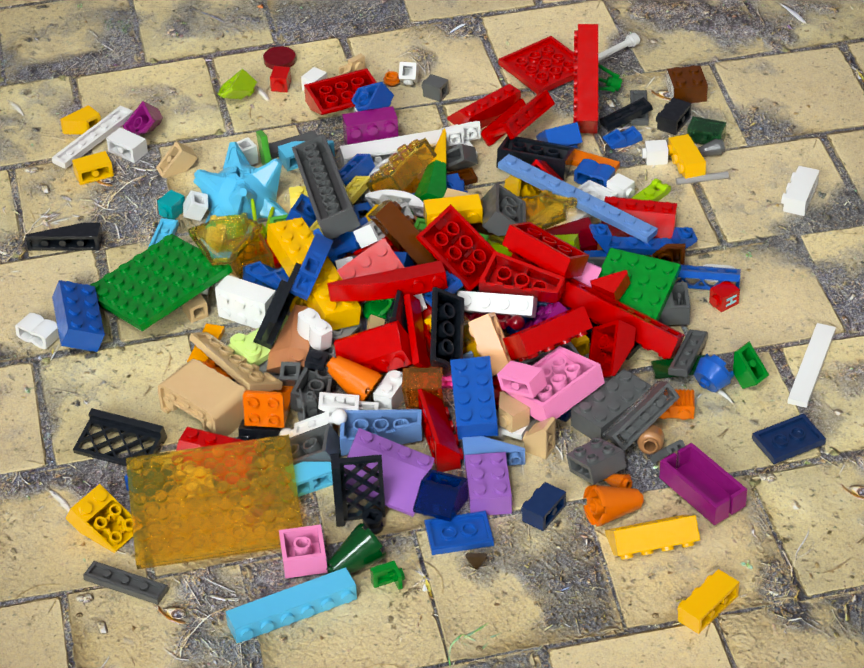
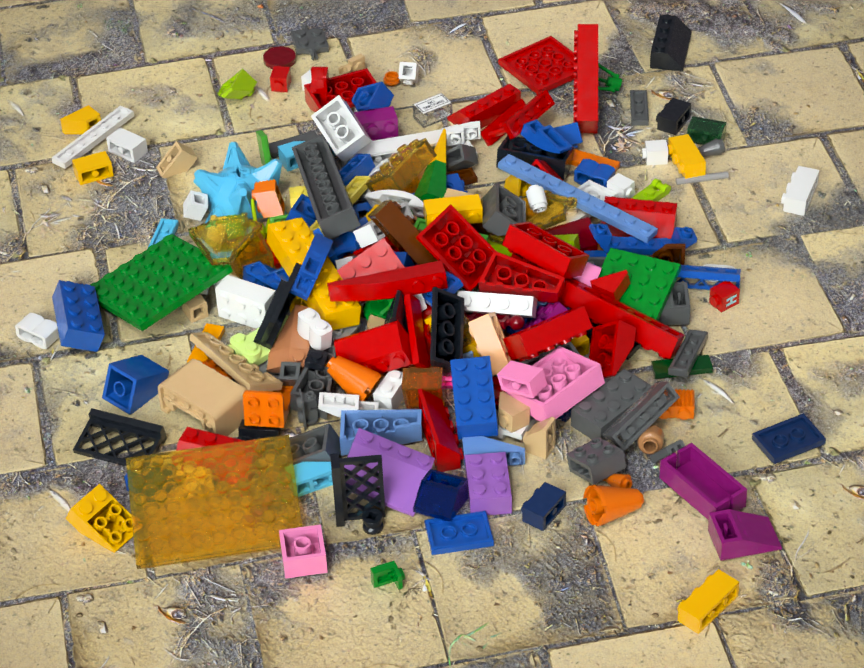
(67, 238): black slope -> none
(125, 582): dark grey tile -> none
(133, 382): none -> blue slope
(143, 119): magenta slope -> none
(171, 205): teal brick -> none
(249, 150): white brick -> none
(268, 198): none -> brick
(291, 605): medium azure brick -> none
(309, 41): none -> dark grey plate
(319, 80): none -> red panel
(337, 417): white plate -> none
(341, 128): none -> white brick
(357, 551): dark green cone -> none
(432, 110): none -> clear brick
(435, 87): dark grey brick -> none
(476, 559): dark brown slope -> none
(537, 198): none -> white brick
(545, 137): none -> blue slope
(625, 114): black tile -> none
(626, 138): blue slope -> none
(631, 41): white piece -> none
(653, 535): yellow slope -> none
(670, 44): none -> black slope
(687, 84): reddish brown brick -> none
(712, 373): blue cone -> none
(741, 534): none -> magenta slope
(748, 366): green slope -> none
(811, 365): white tile -> none

